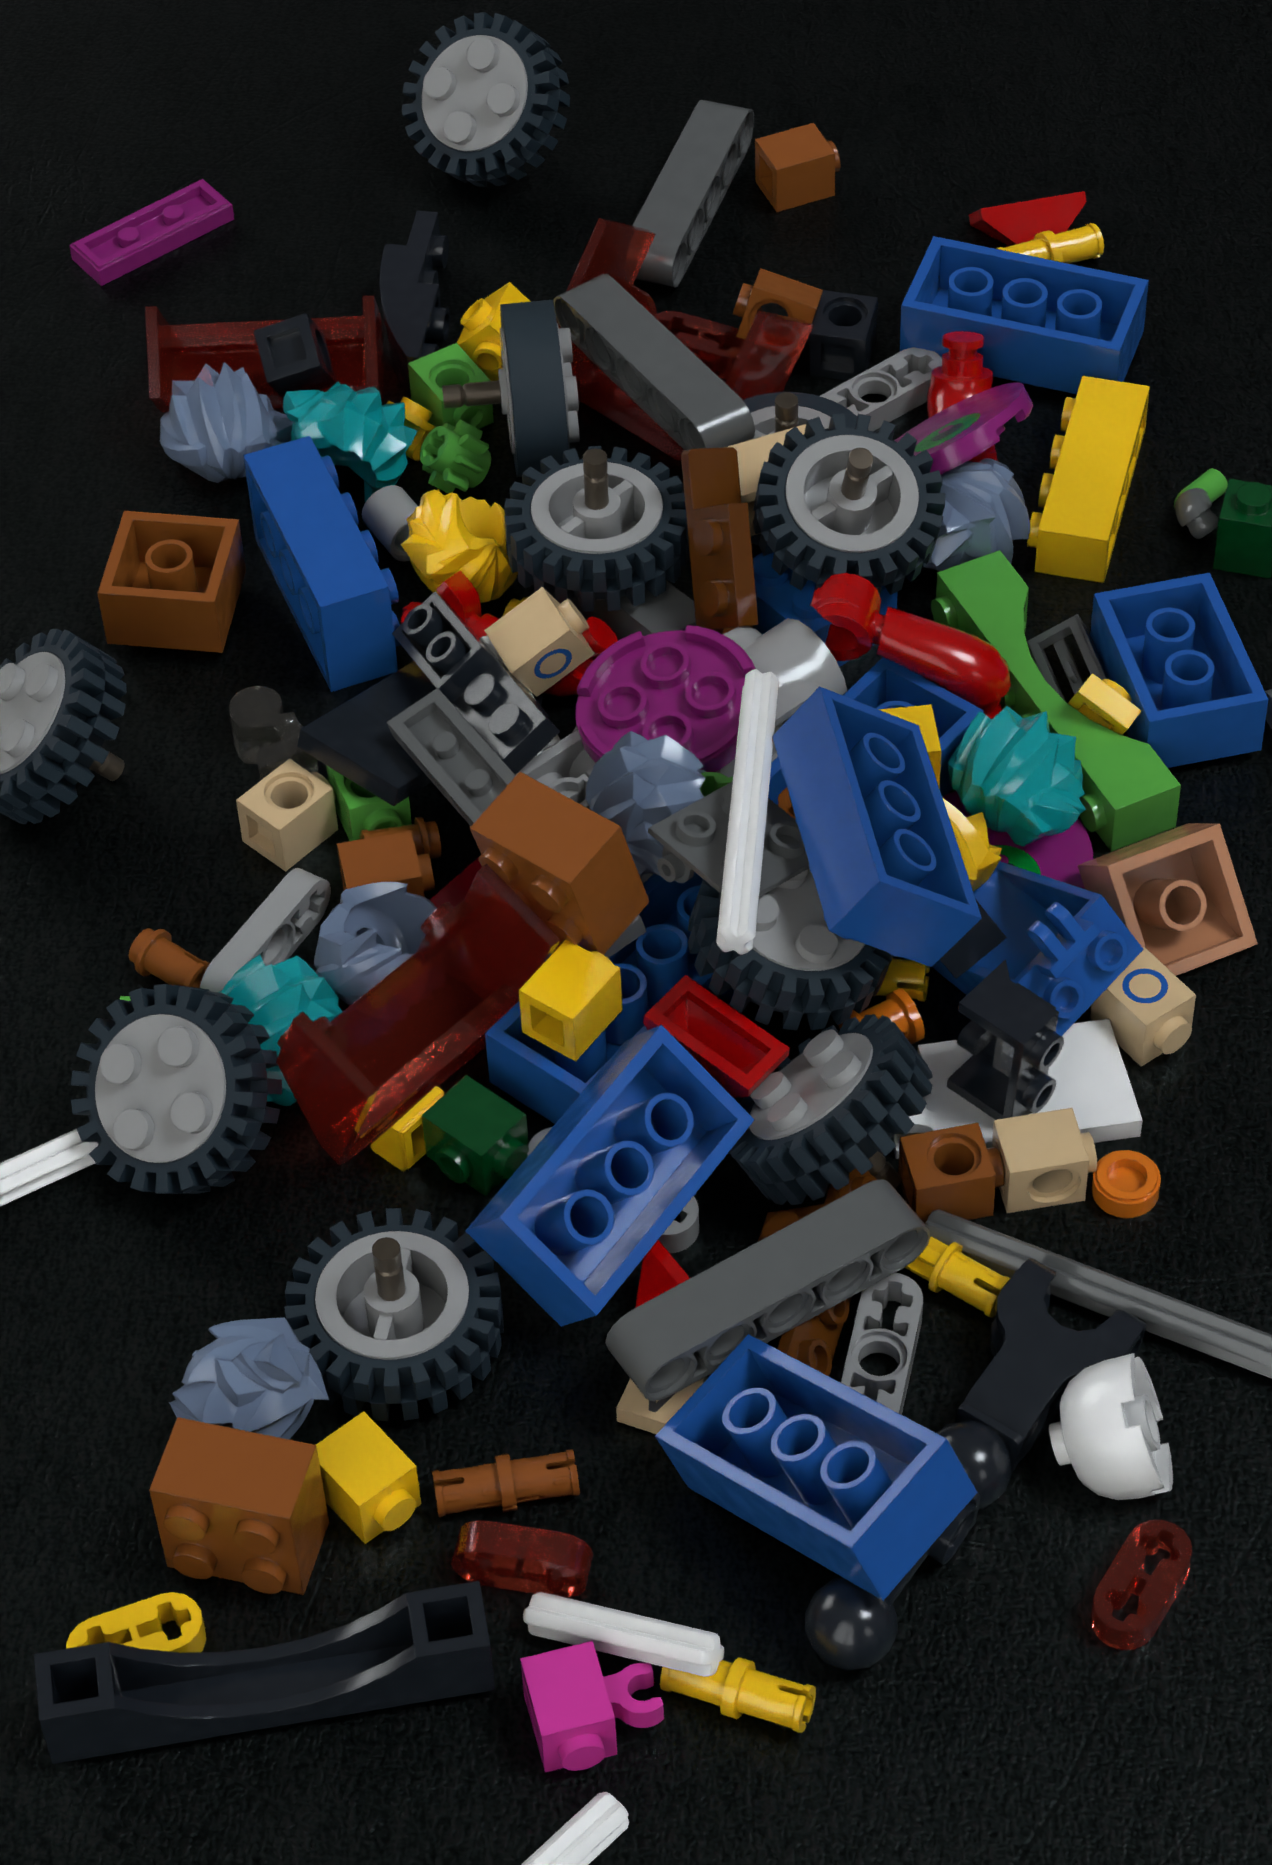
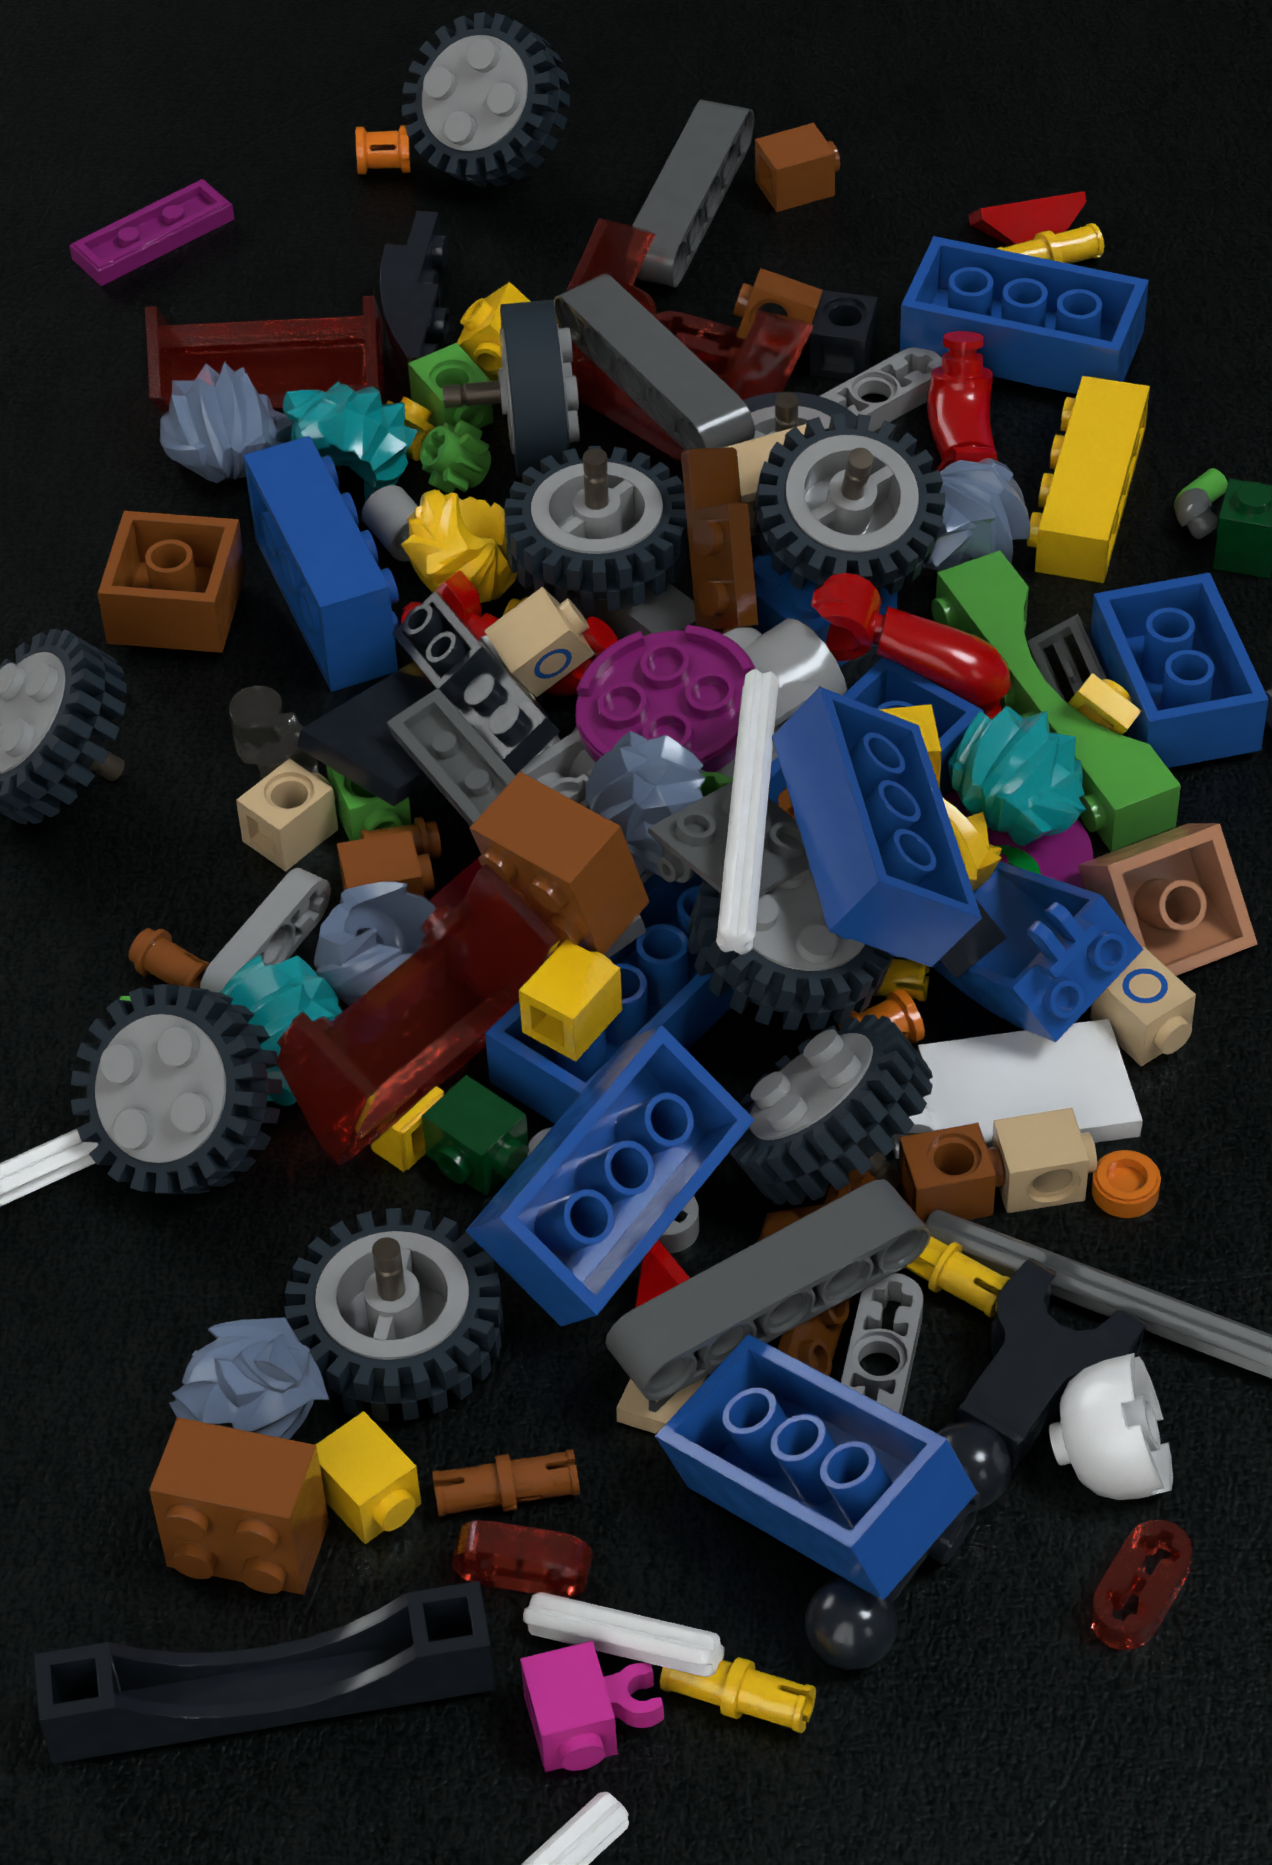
(141, 1625): yellow beam -> none
(295, 355): black brick -> none
(381, 159): none -> orange bush
(718, 1037): red slope -> none
(970, 425): magenta tile -> none
(1010, 1048): black window -> none

